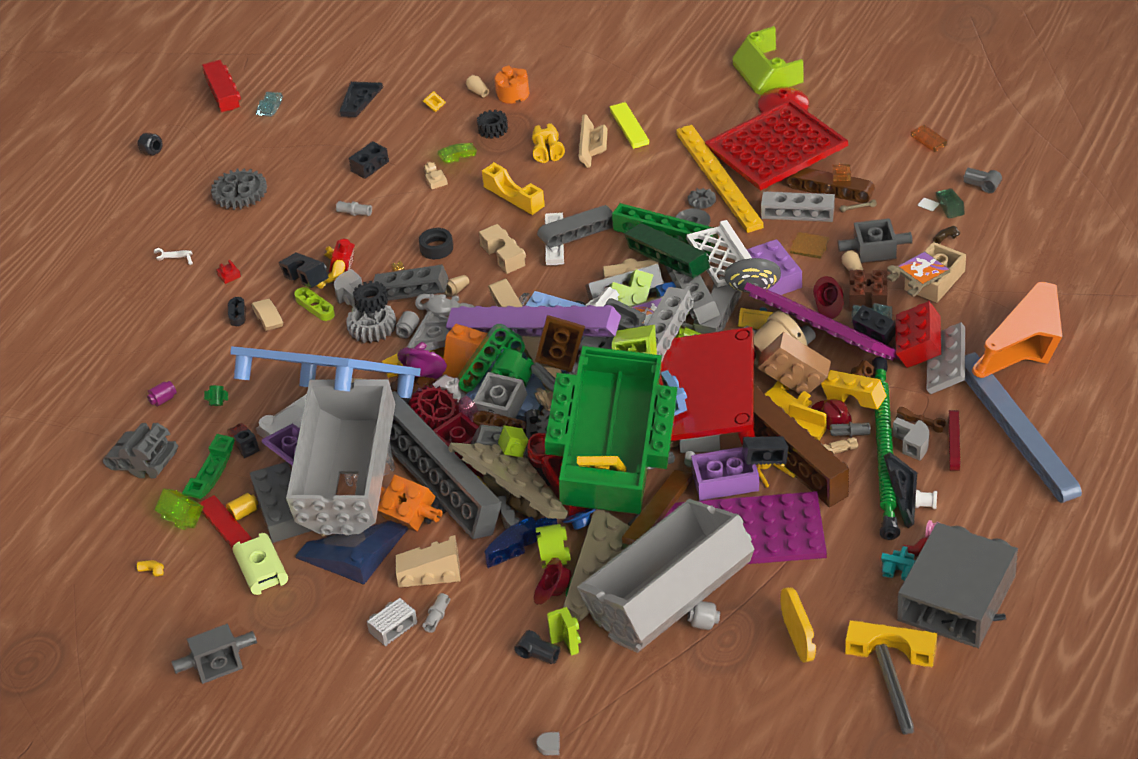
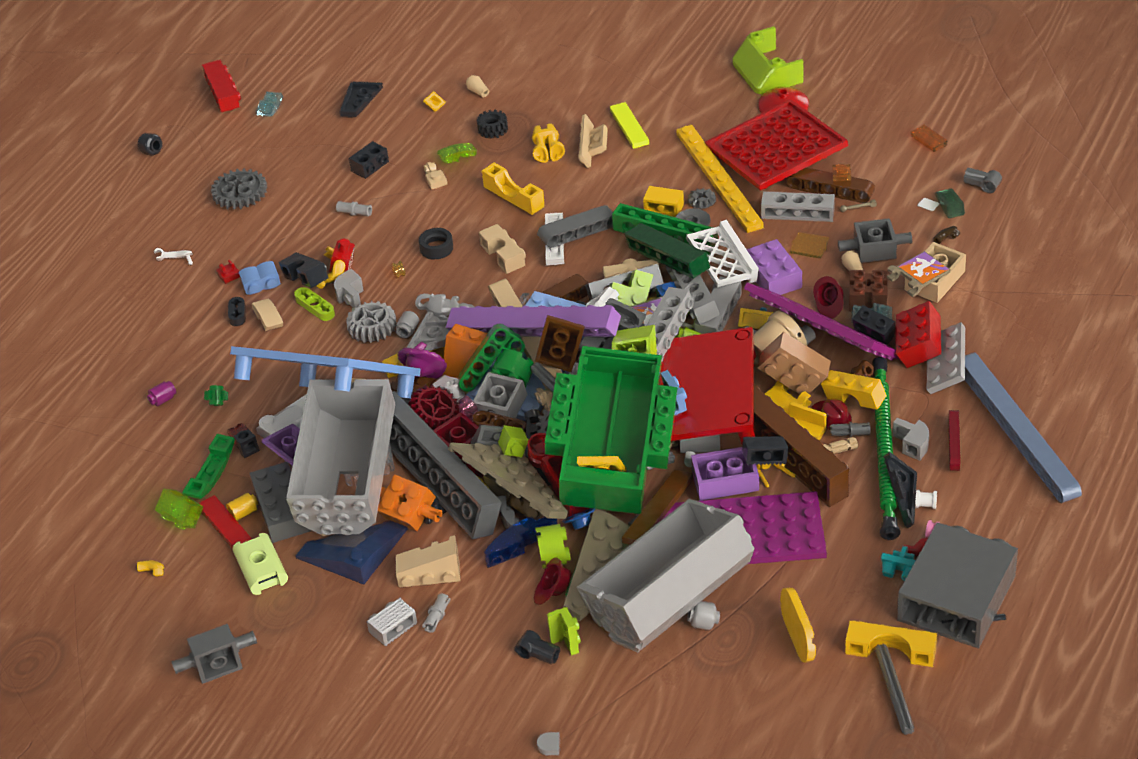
(142, 451): dark grey connector -> none
(259, 277): none -> medium blue brick
(367, 290): black tyre -> none
(413, 282): dark grey brick -> none
(456, 284): tan cone -> none
(511, 84): orange brick -> none
(569, 289): none -> reddish brown beam
(663, 200): none -> yellow brick
(754, 271): dark grey dish -> none
(937, 424): reddish brown piece -> none
(1027, 333): orange piece -> none

